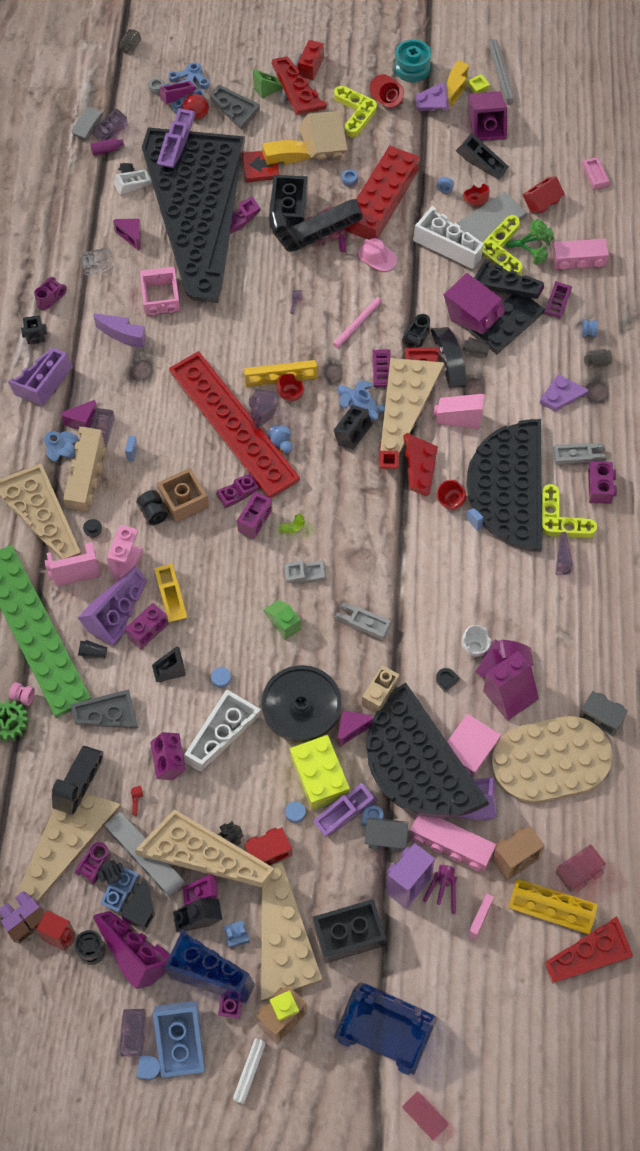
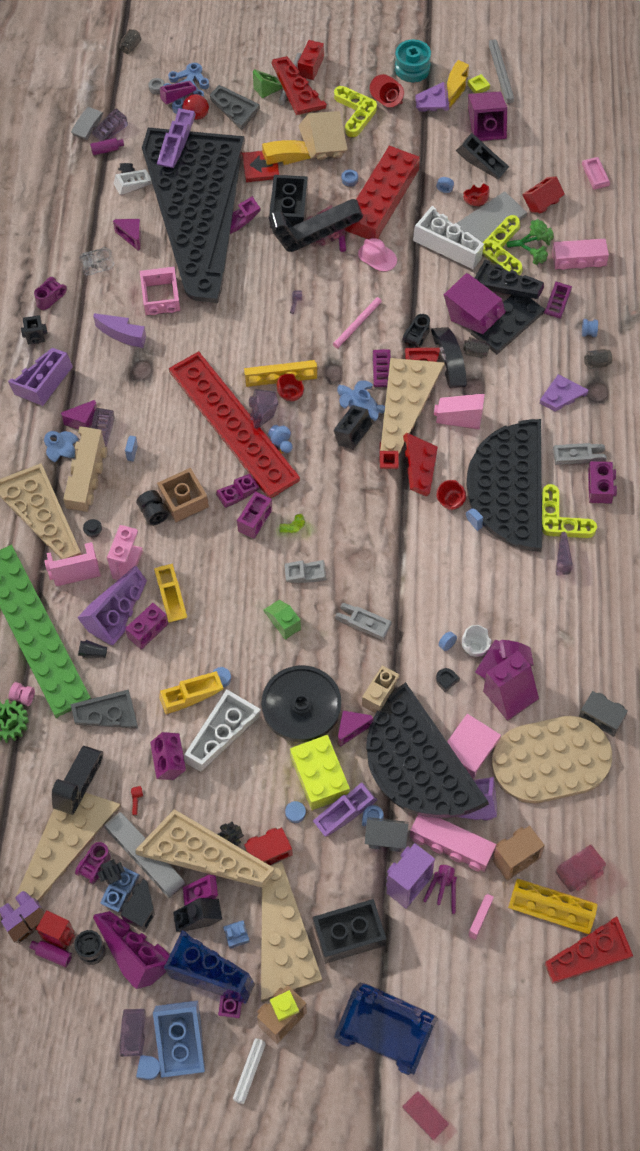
(51, 953): none -> magenta cylinder
(169, 666): black slope -> none
(190, 692): none -> yellow slope
(447, 641): none -> medium blue tile

